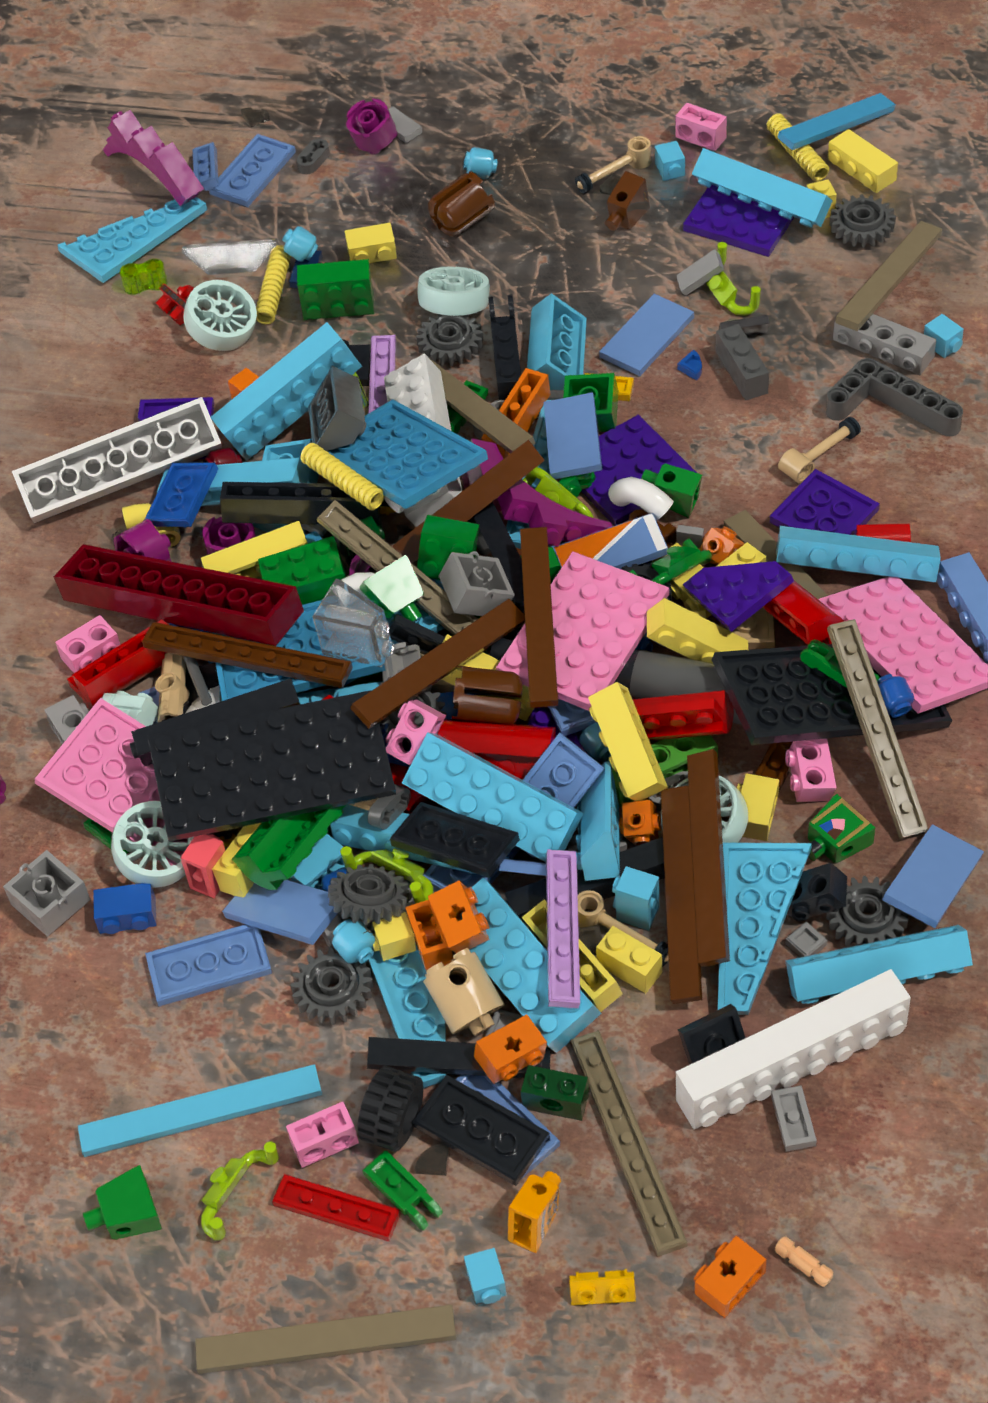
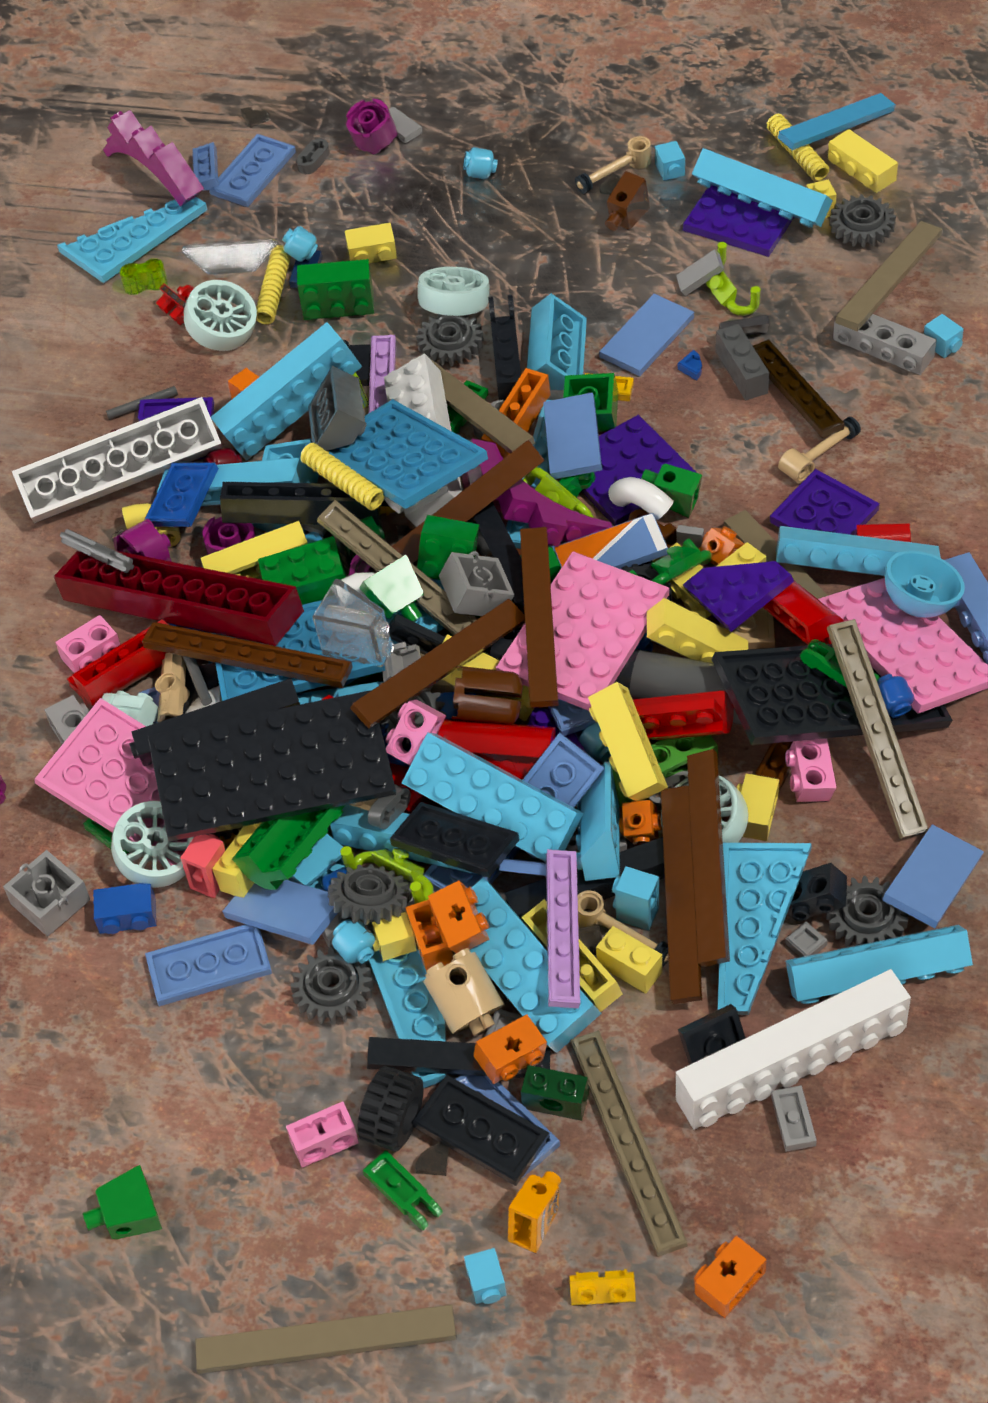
(97, 550): none -> axle
(134, 405): none -> dark grey bar
(199, 1110): medium azure tile -> none
(225, 1181): lime piece -> none
(336, 1207): red tile -> none
(460, 205): reddish brown cylinder -> none
(700, 126): bright pink brick -> none
(798, 391): none -> dark brown tile
(804, 1261): light nougat axle -> none
(839, 831): green torso -> none
(896, 391): dark grey beam -> none
(922, 584): none -> medium azure piece

